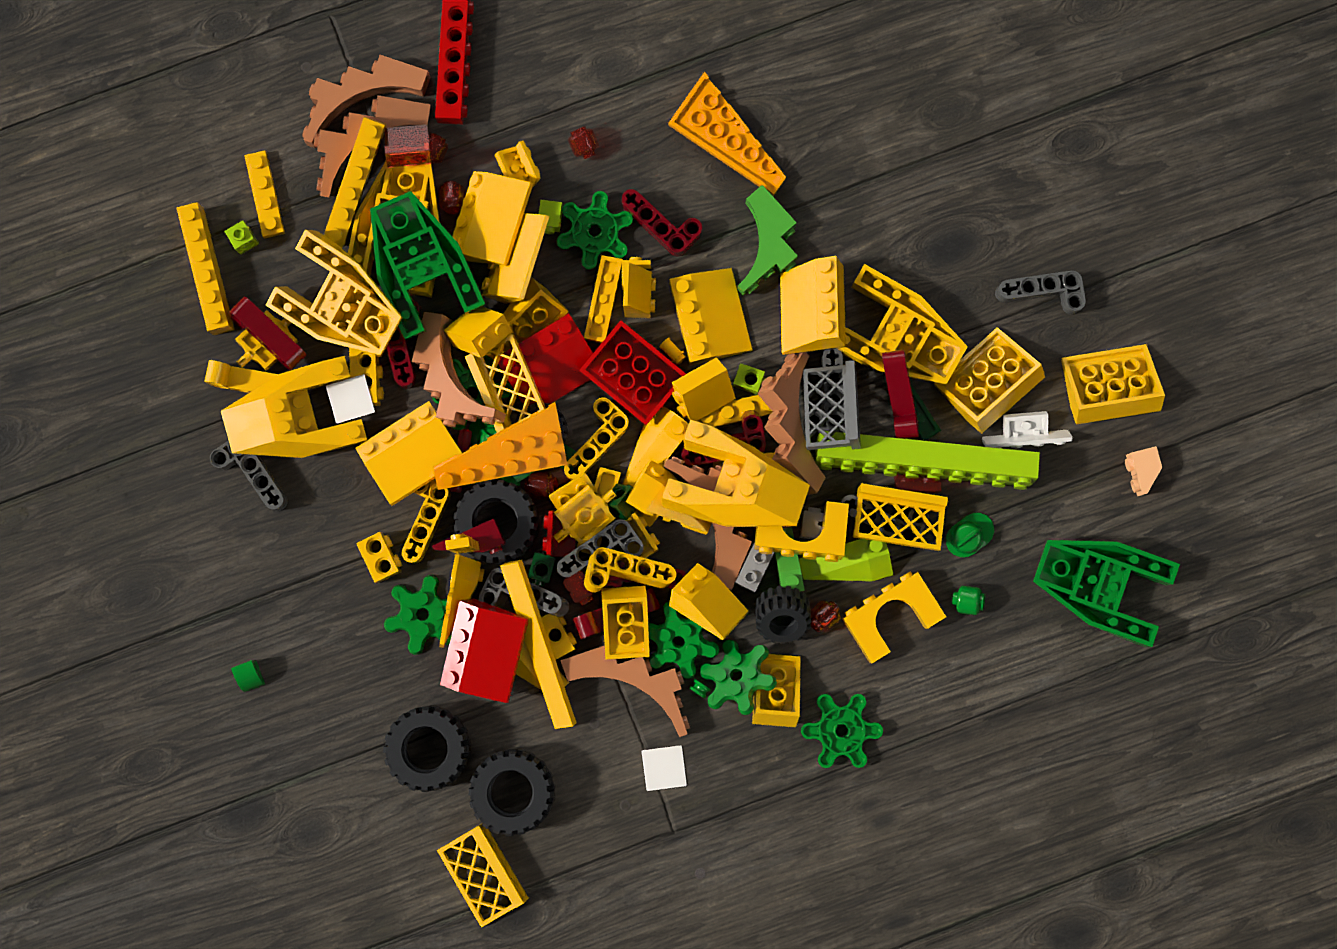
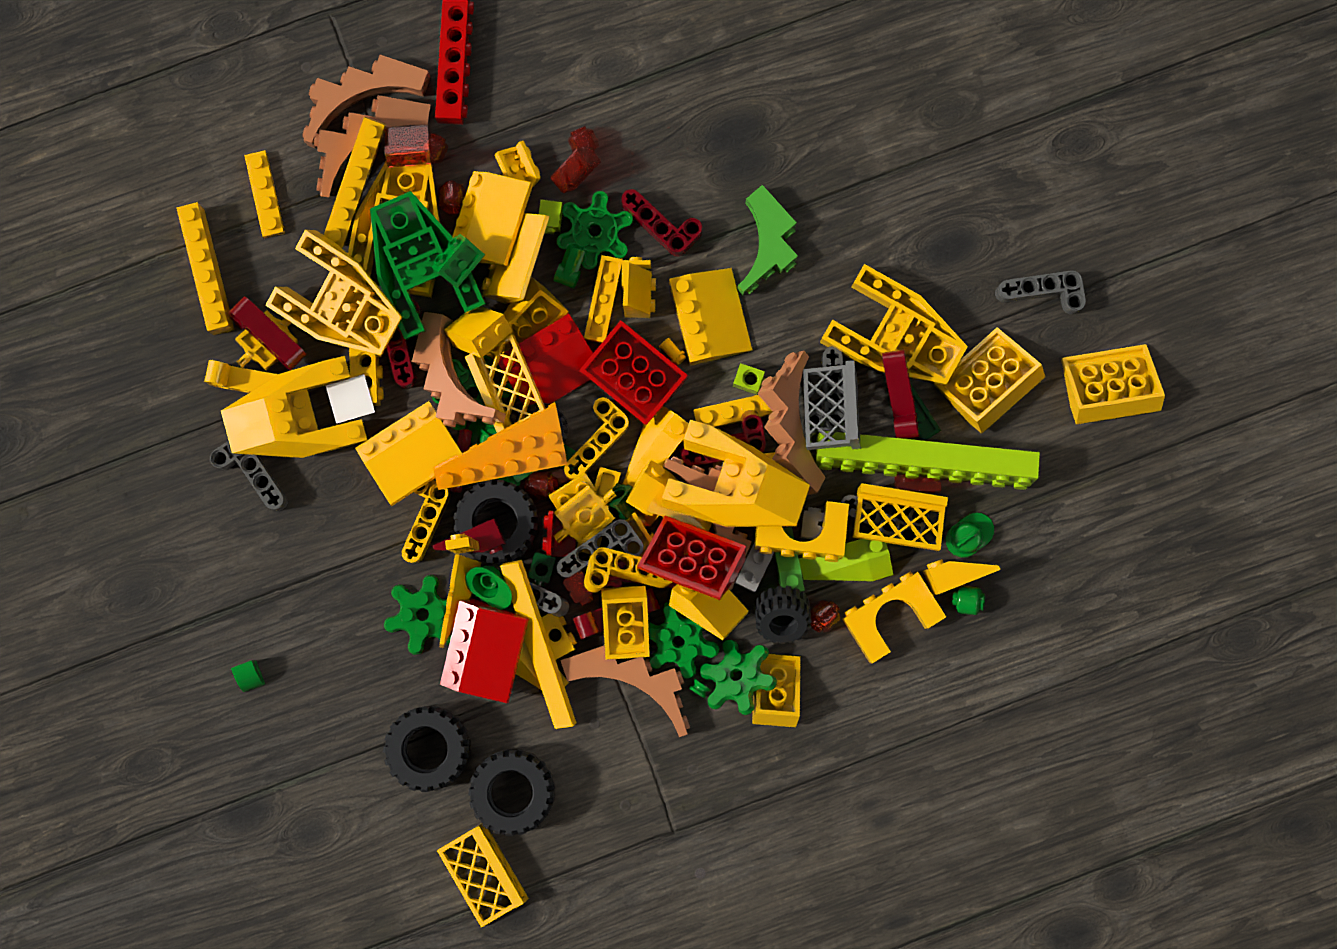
(241, 237): lime brick -> none
(374, 560): yellow brick -> none
(457, 260): none -> green bracket
(490, 586): none -> green piece
(568, 270): none -> green piece
(575, 169): none -> clear red brick
(664, 768): white sticker -> none
(693, 558): none -> red slope
(703, 390): yellow brick -> none
(720, 131): light orange wing -> none
(813, 306): yellow slope -> none
(857, 730): green plate -> none
(952, 574): none -> yellow slope
(1026, 430): white bracket -> none
(1092, 580): green wedge -> none
(1144, 469): light nougat slope -> none

